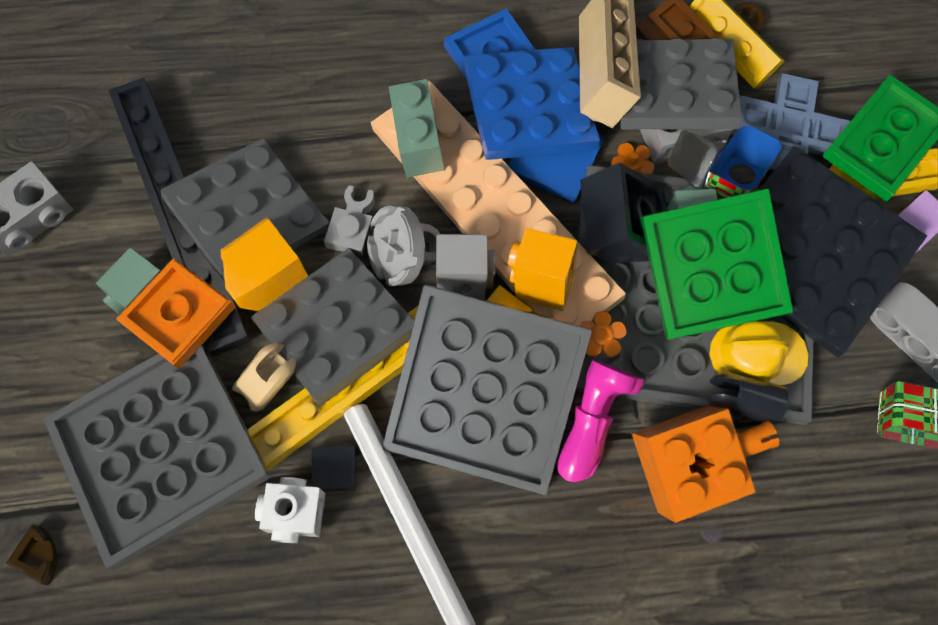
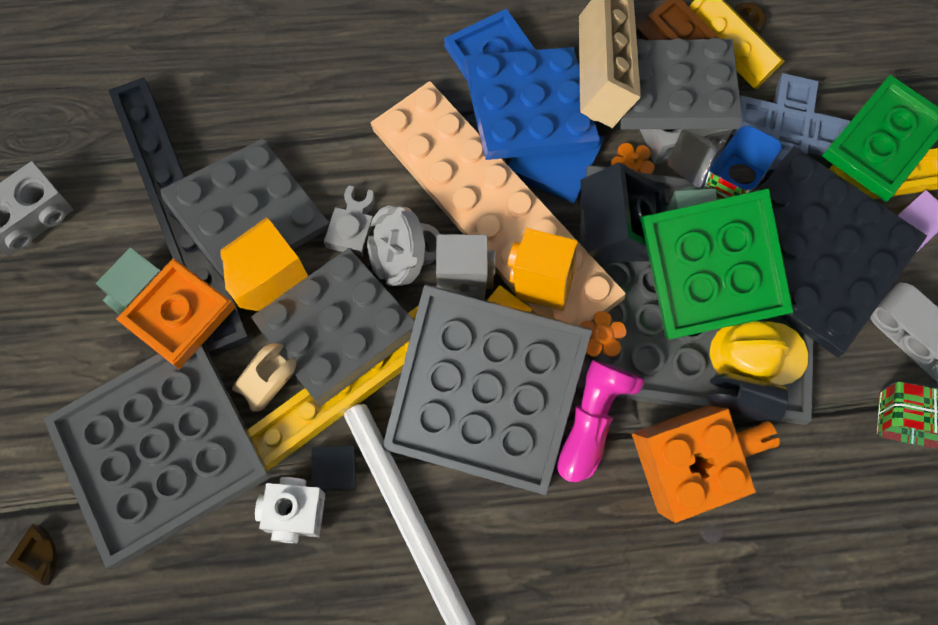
(416, 128): sand green brick -> none

